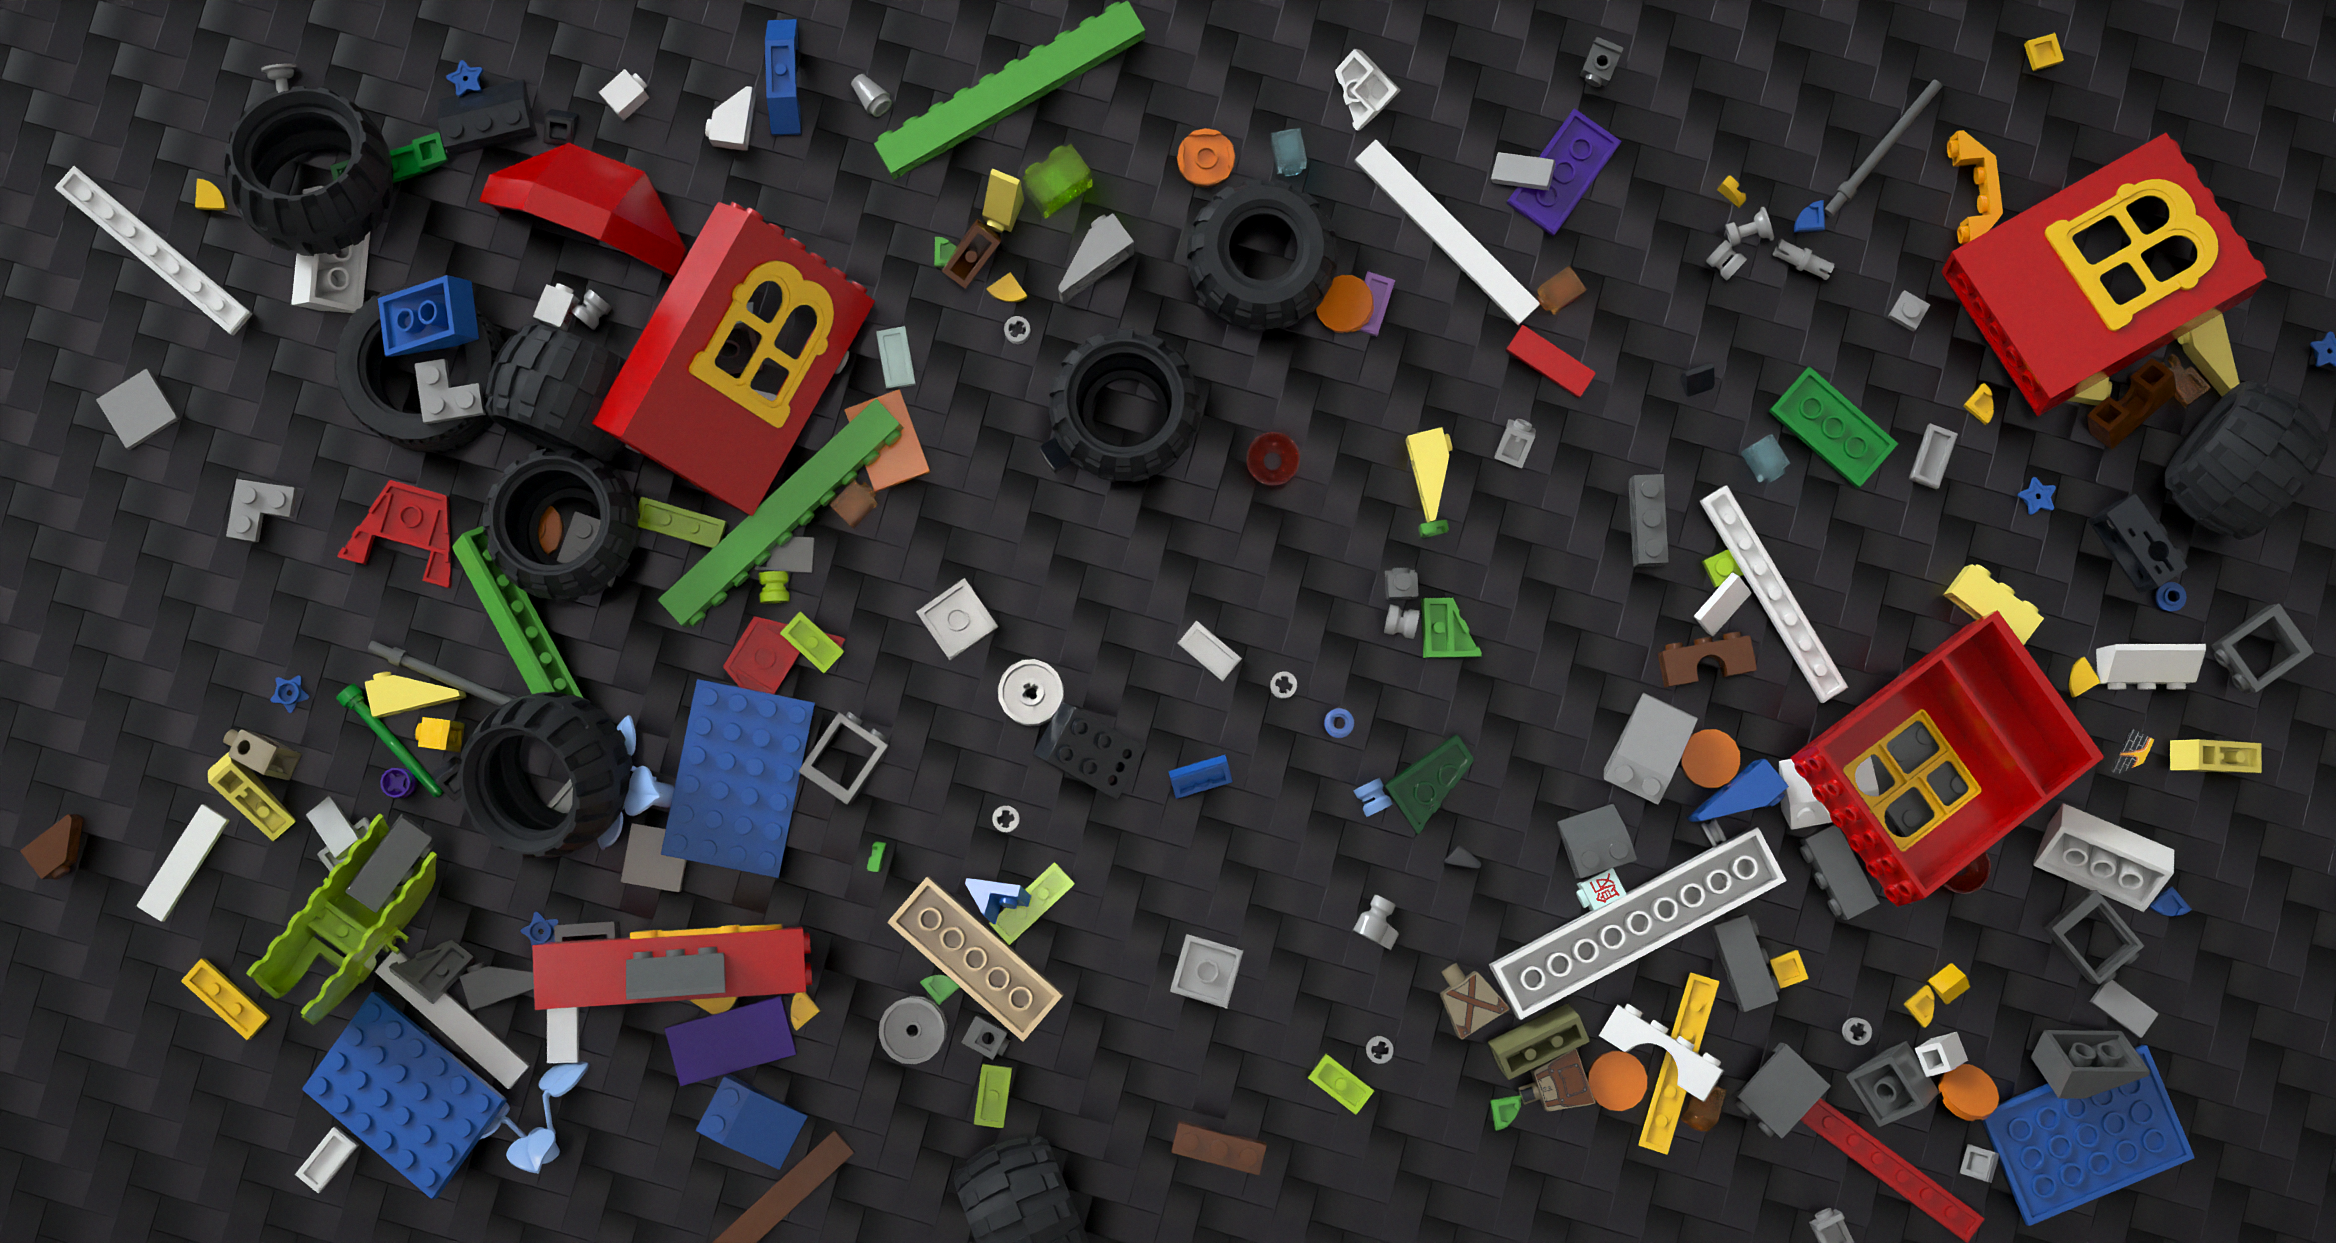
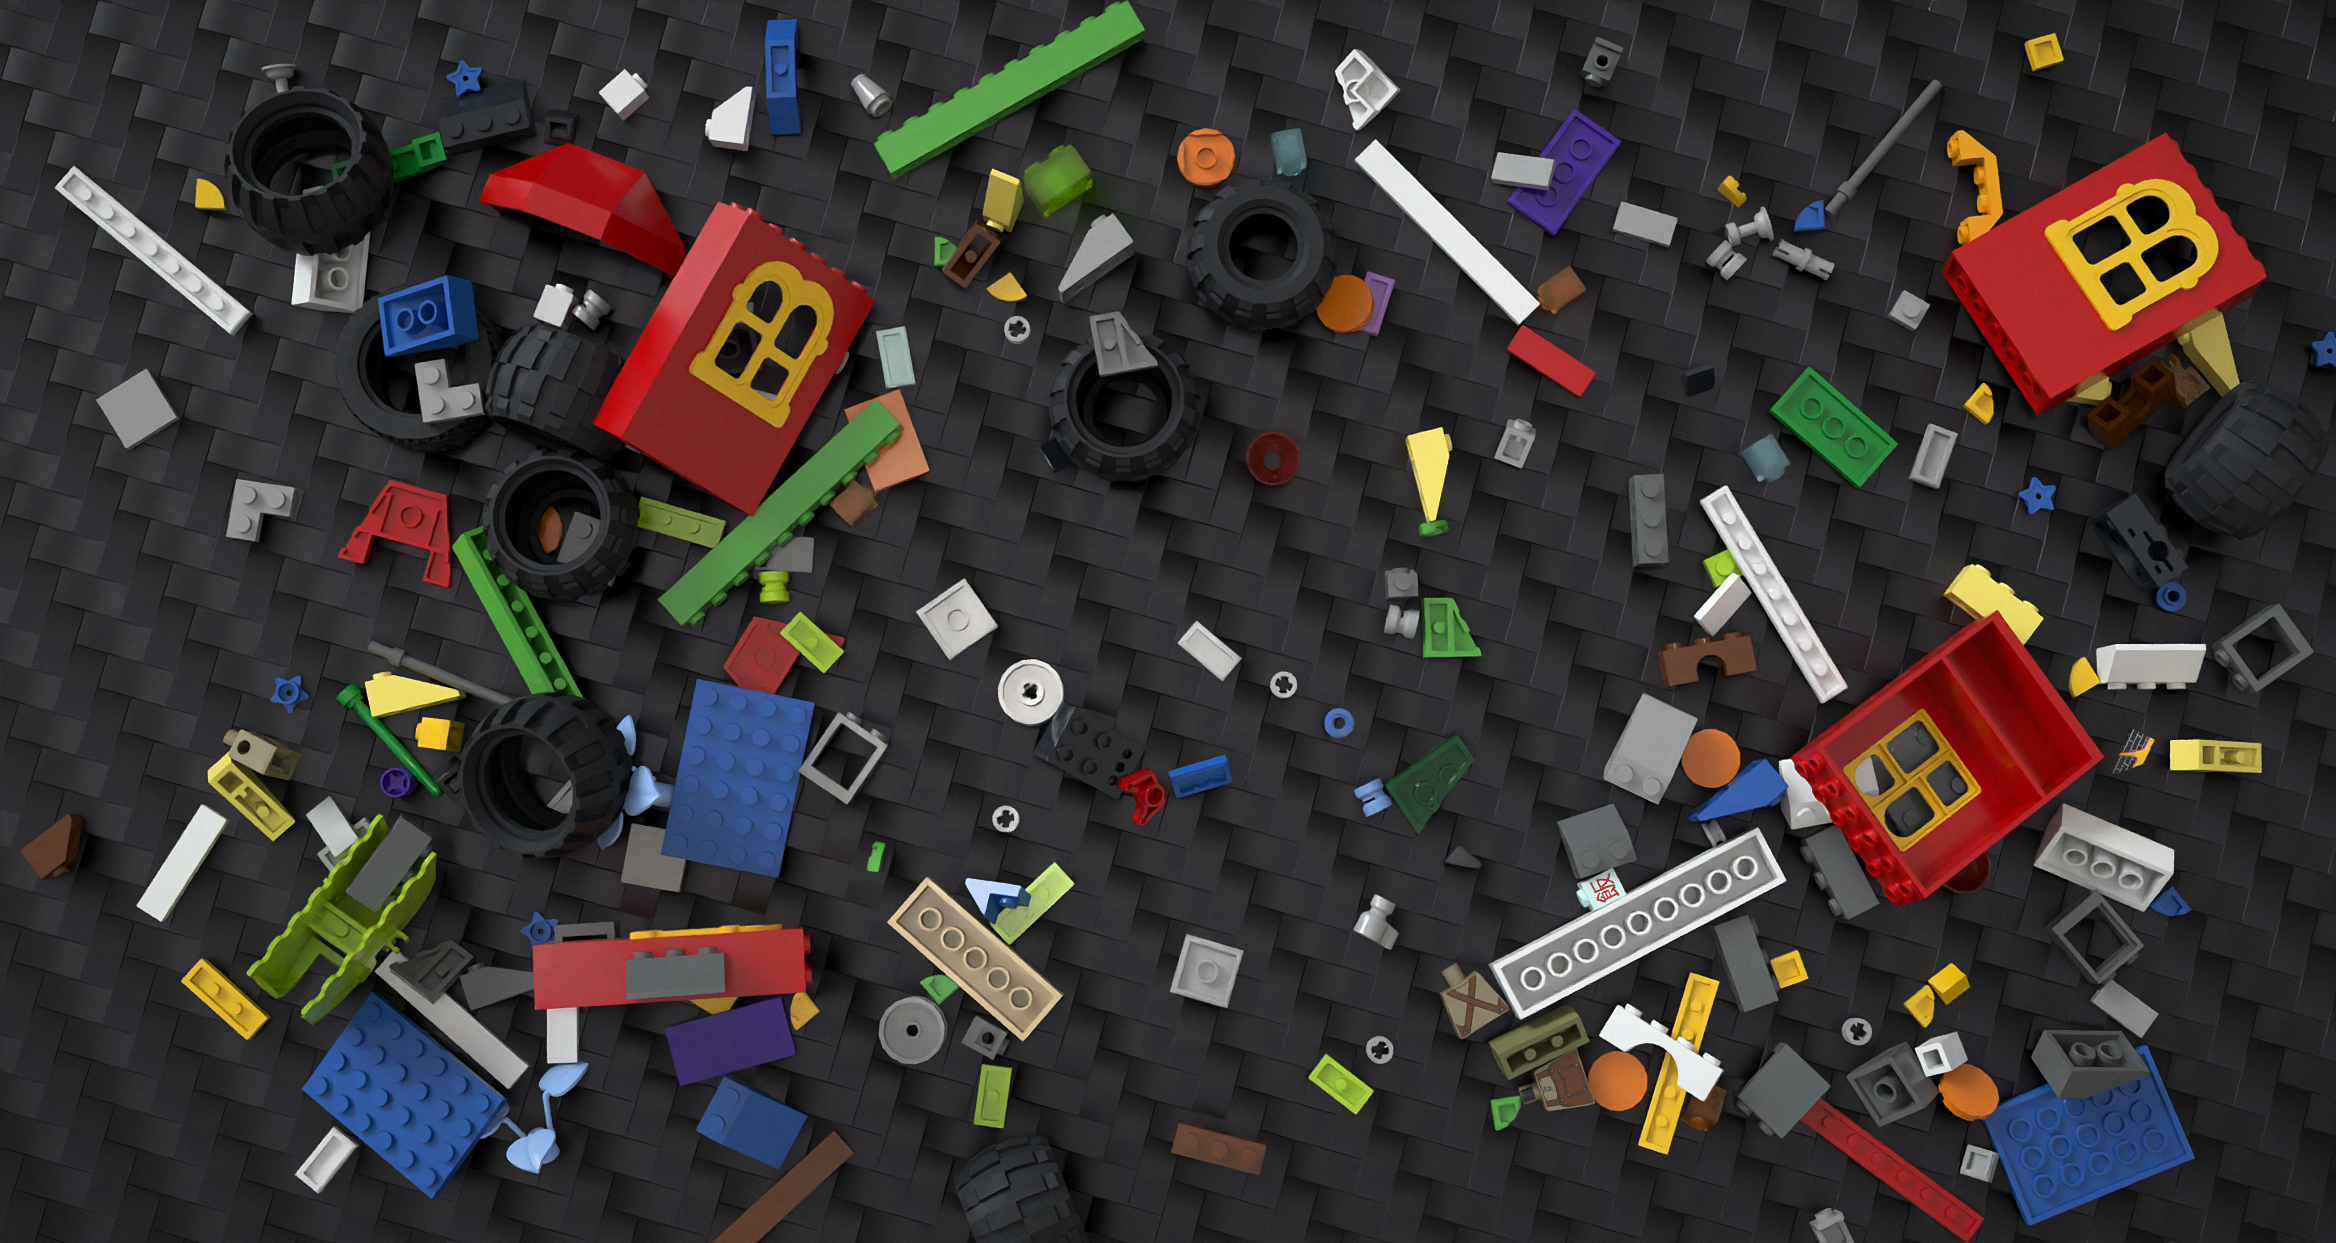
(1117, 346): none -> dark grey wing
(1147, 794): none -> red piece
(1644, 224): none -> light grey tile

